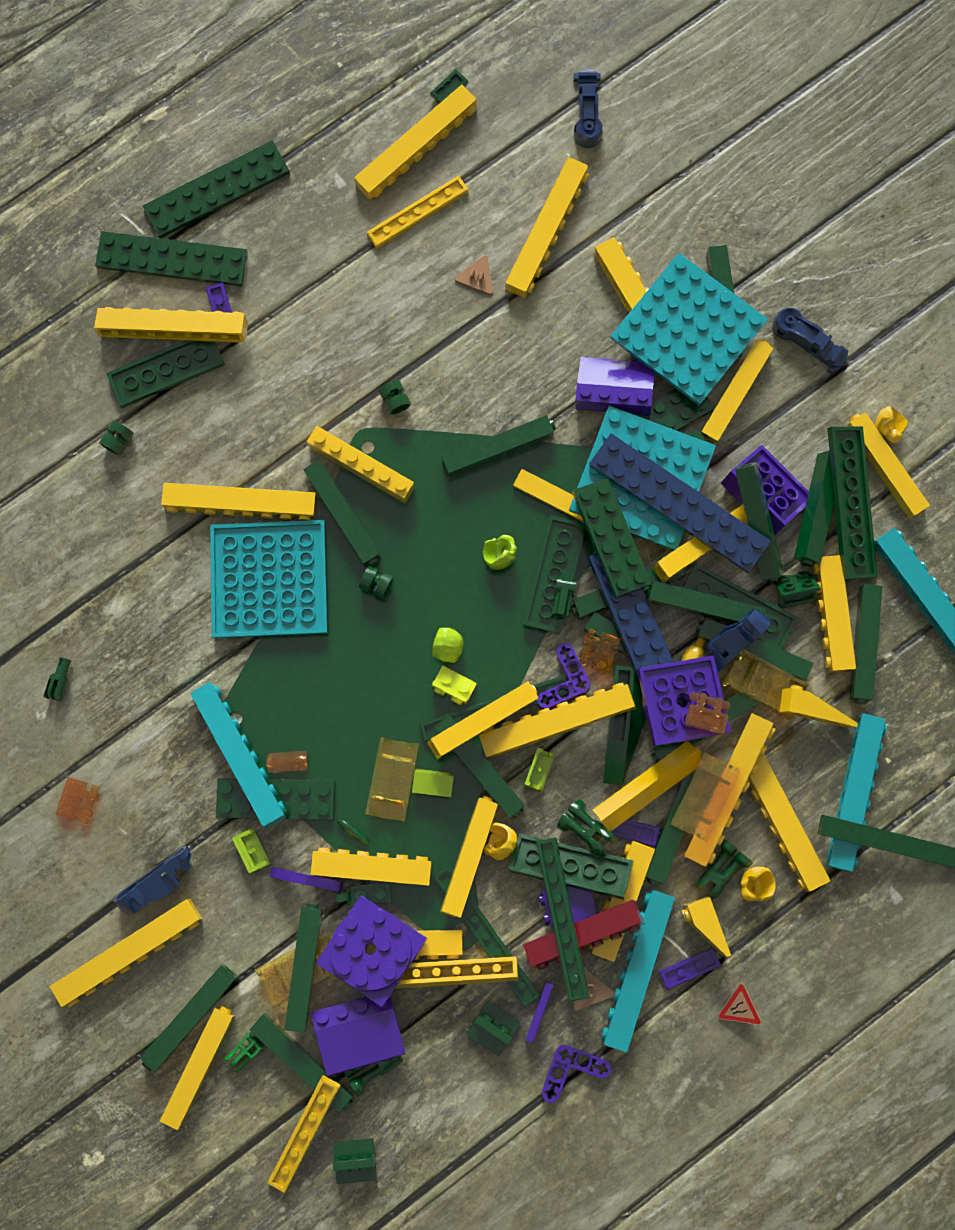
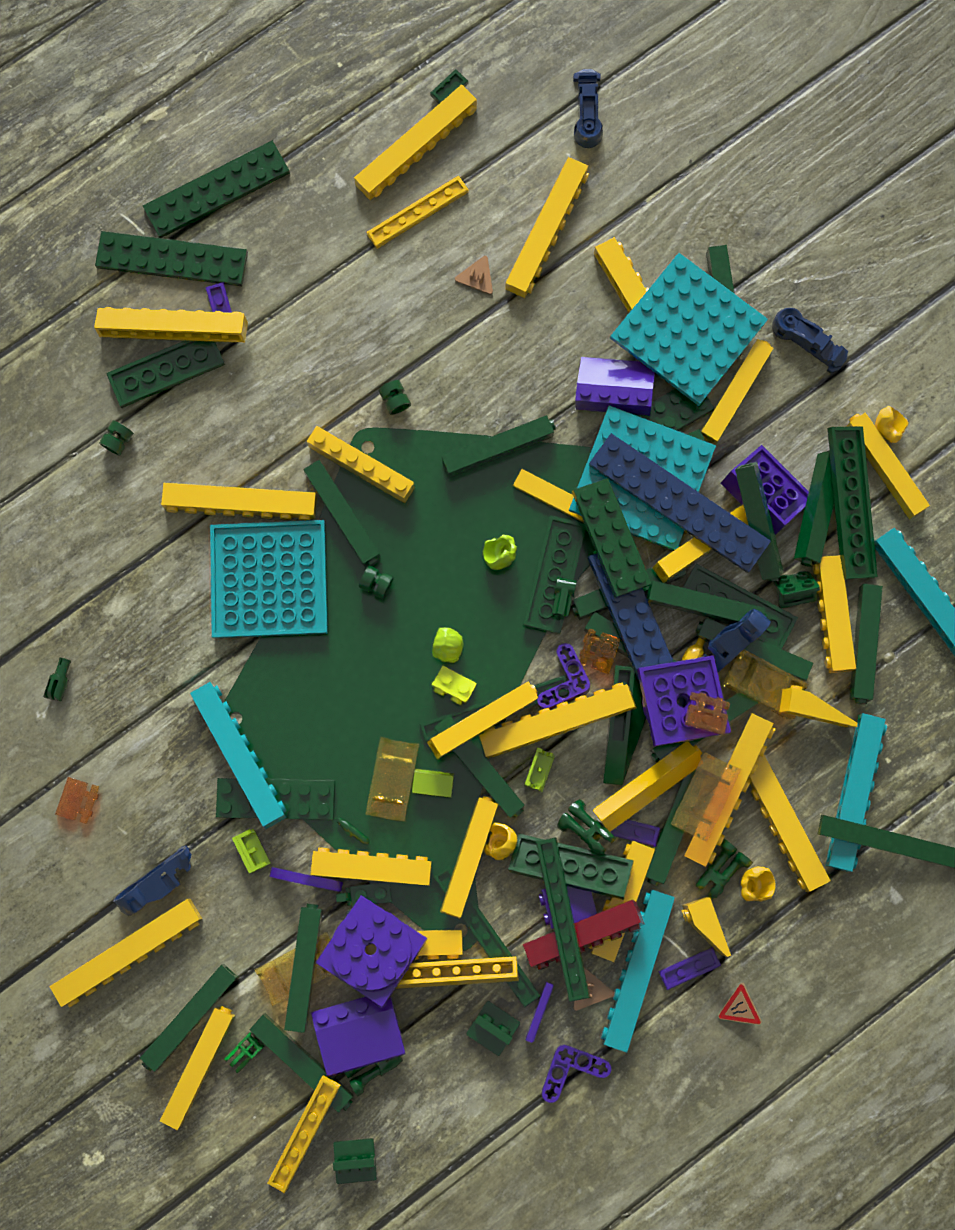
(287, 761): clear orange hinge -> none

